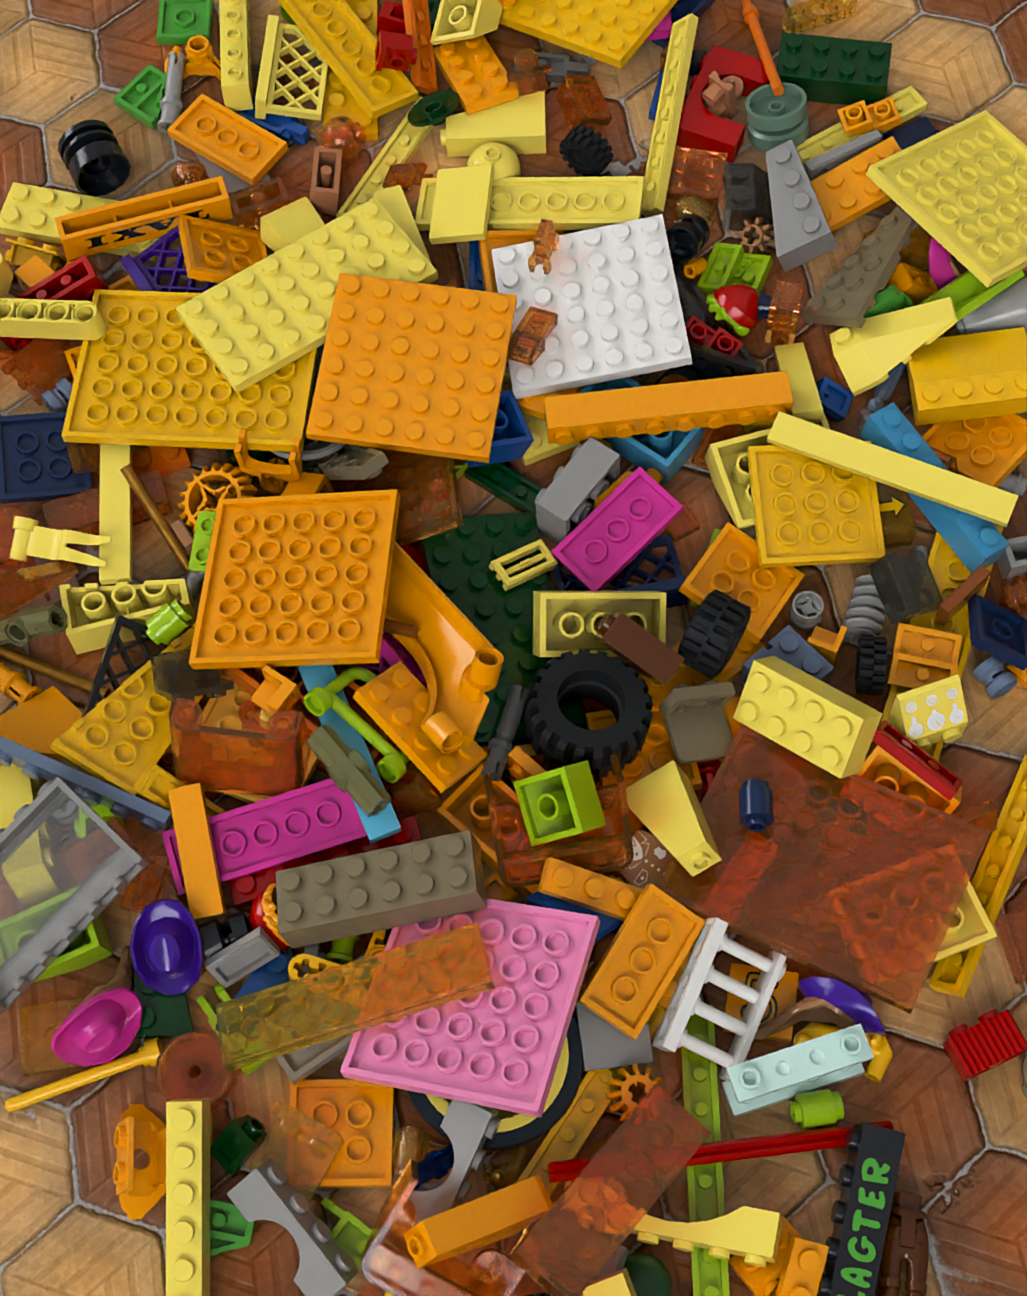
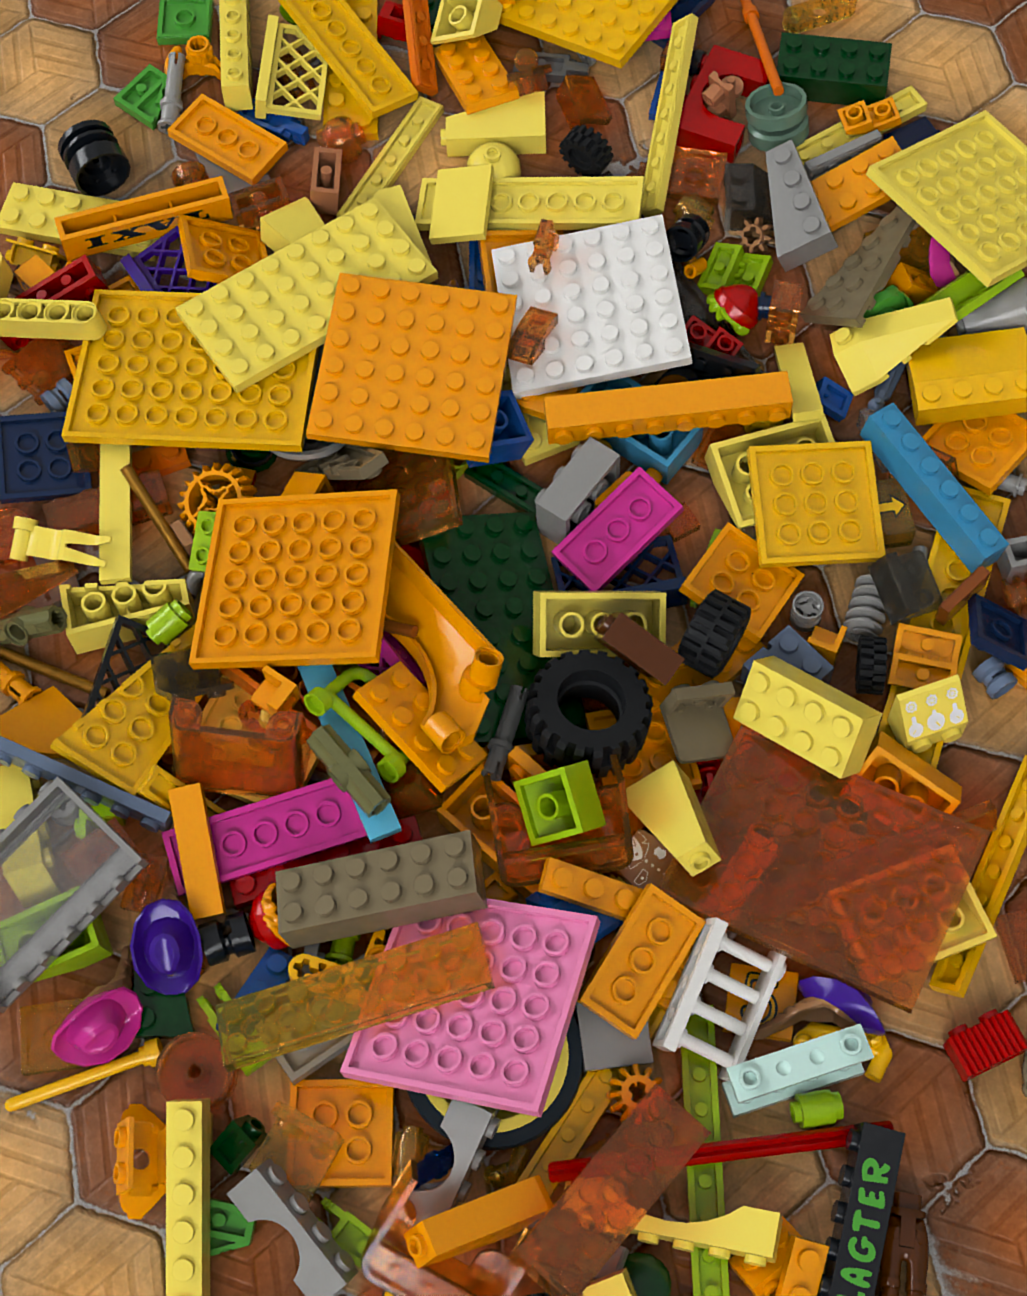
(242, 957): light grey tile -> none
(271, 475): light orange piece -> none
(394, 51): red brick -> none
(406, 175): clear orange plate -> none
(433, 109): dark green dish -> none
(503, 574): light yellow tile -> none
(756, 805): dark blue brick -> none
(893, 469): light yellow tile -> none
(917, 760): red tile -> none

